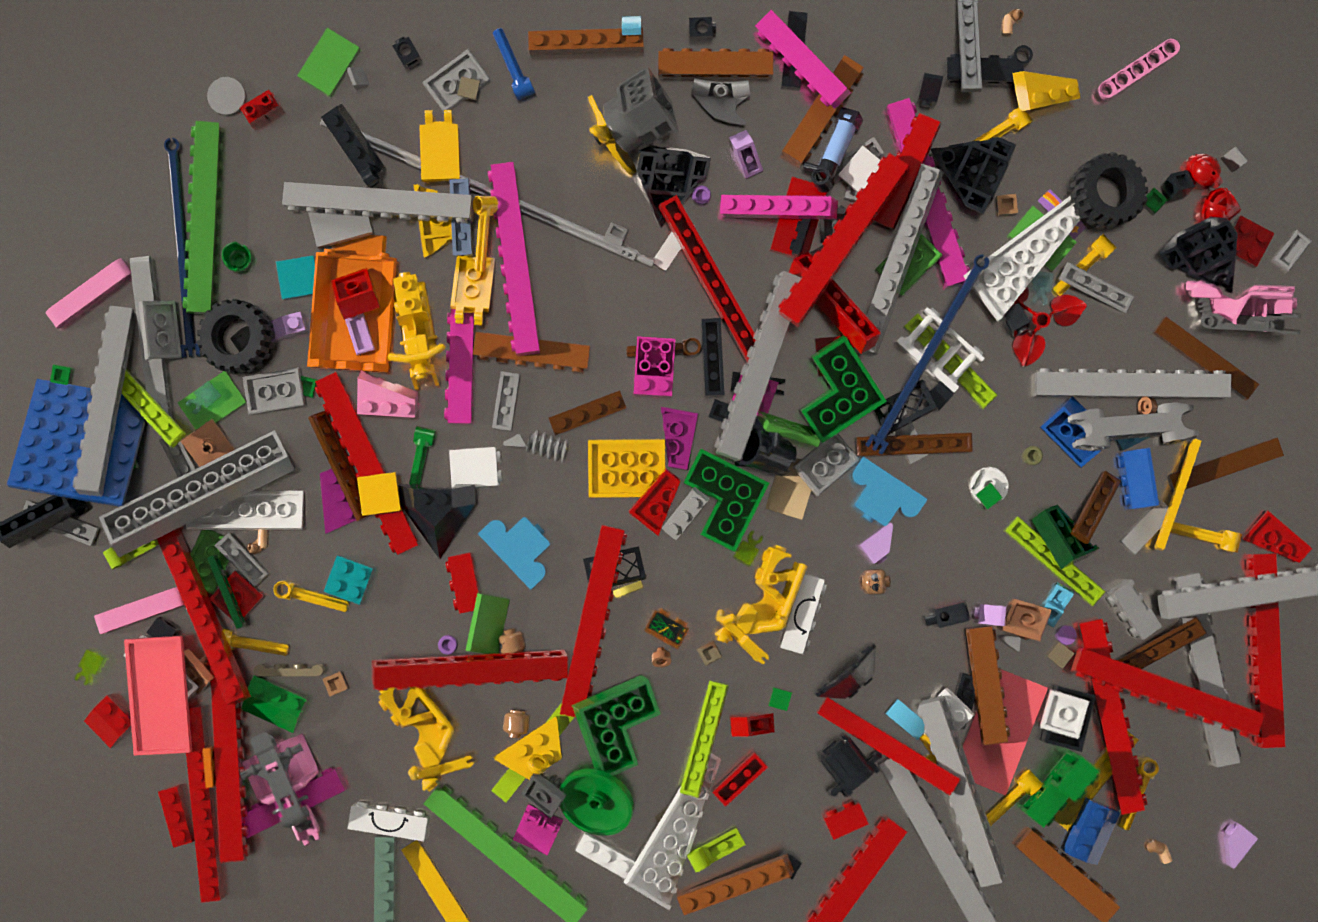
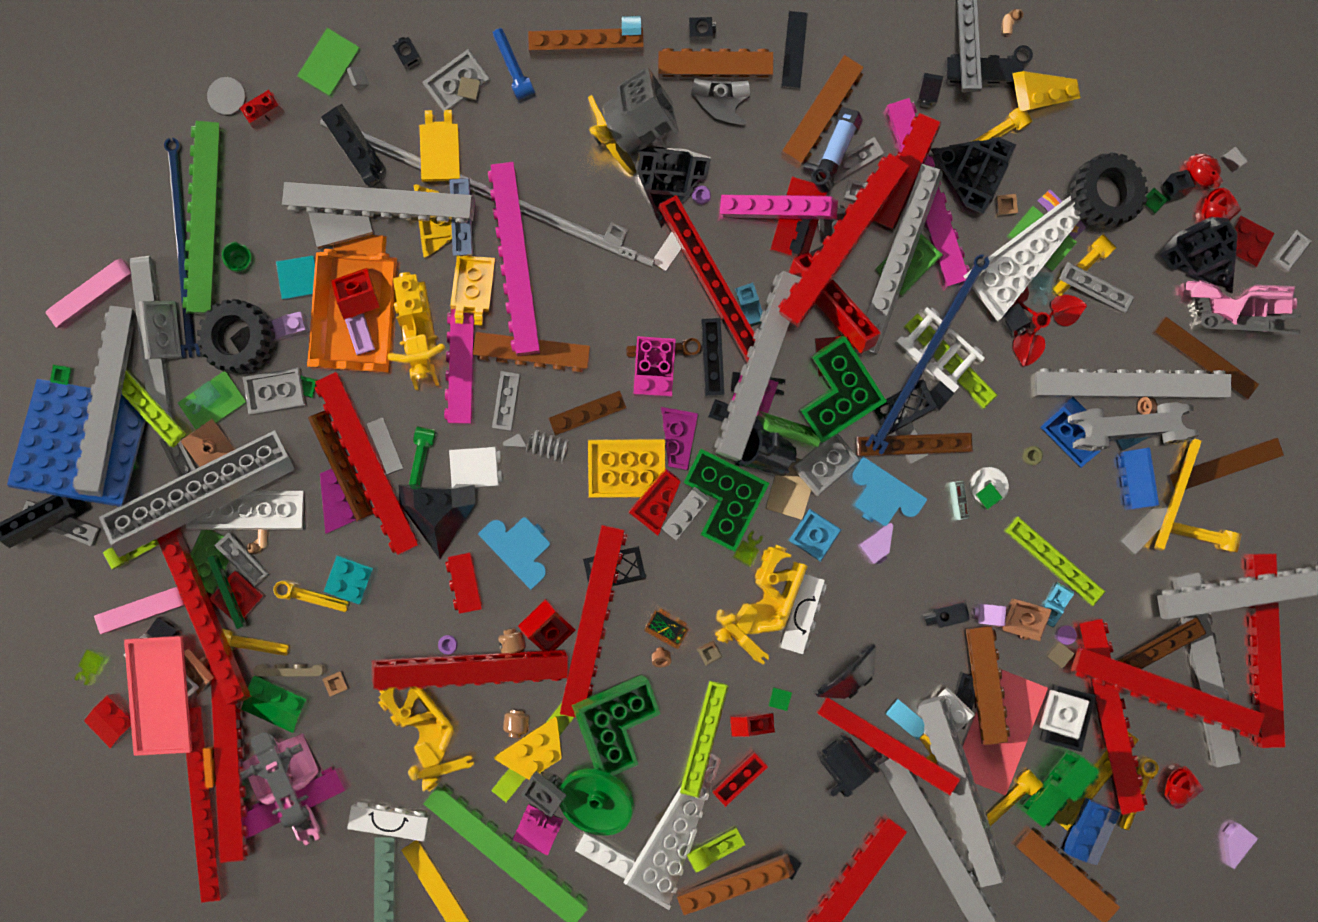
(177, 815): red brick -> none
(379, 493): yellow tile -> none
(384, 445): none -> white sticker
(385, 398): bright pink wedge -> none
(484, 207): yellow axle -> none
(487, 624): bright green tile -> none
(537, 764): yellow tile -> none
(546, 627): none -> red slope
(628, 589): light yellow tile -> none
(746, 153): lavender slope -> none
(749, 303): none -> medium azure slope
(803, 59): dark pink brick -> none
(815, 535): none -> dark azure tile
(845, 819): red brick -> none
(859, 169): white tile -> none
(875, 581): medium nougat head -> none
(959, 500): none -> light aqua slope
(1012, 641): light grey slope -> none
(1055, 530): dark green wedge -> none
(1095, 507): reddish brown tile -> none
(1133, 609): light grey wedge -> none
(1145, 65): bright pink beam -> none
(1160, 848): arm -> none
(1182, 787): none -> red helmet
(1277, 537): red wing -> none

